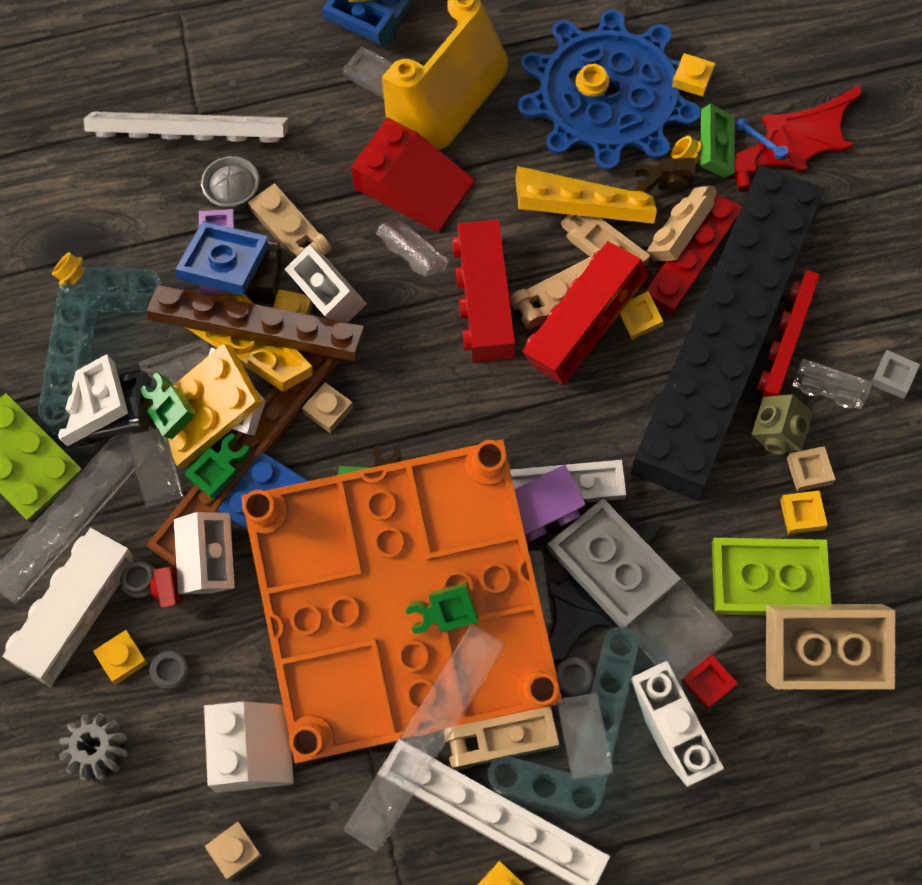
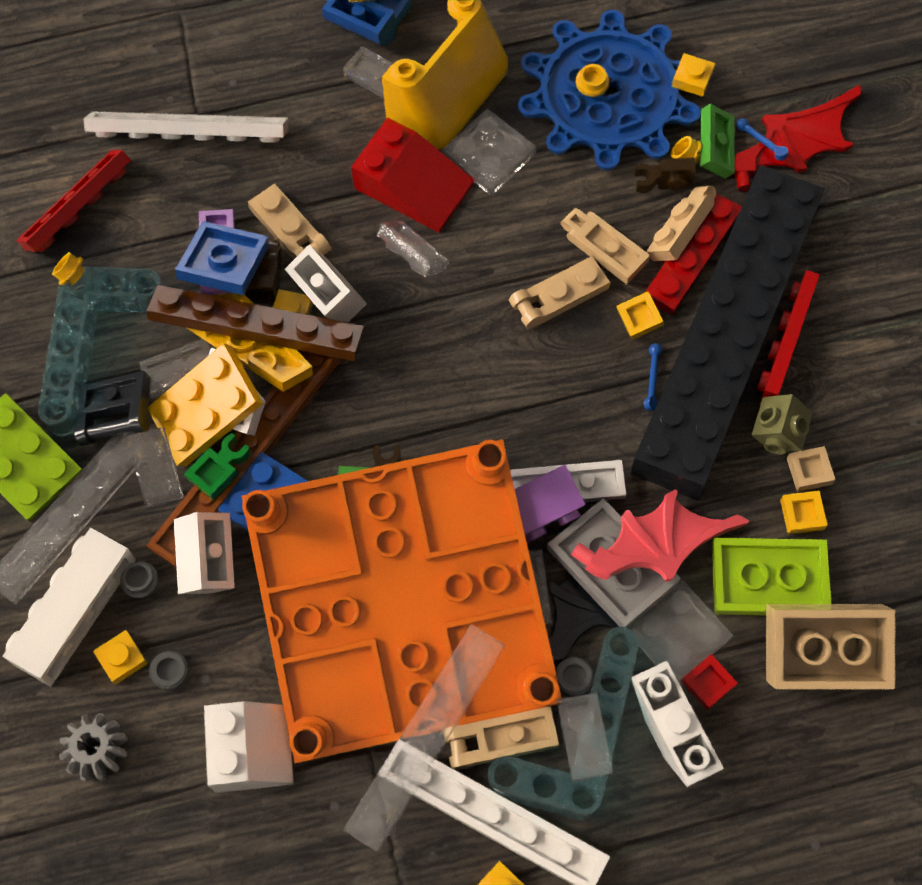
(65, 210): none -> red plate
(94, 400): white wing -> none
(165, 586): red plate -> none
(170, 407): green plate -> none
(230, 182): light grey hat -> none
(233, 851): tan plate -> none
(327, 407): tan plate -> none
(449, 607): green plate -> none
(485, 291): red brick -> none
(489, 151): none -> clear plate
(578, 197): yellow wing -> none
(585, 312): red brick -> none
(651, 402): none -> blue hinge
(656, 540): none -> coral animal
(833, 384): clear plate -> none
(895, 374): light grey plate -> none

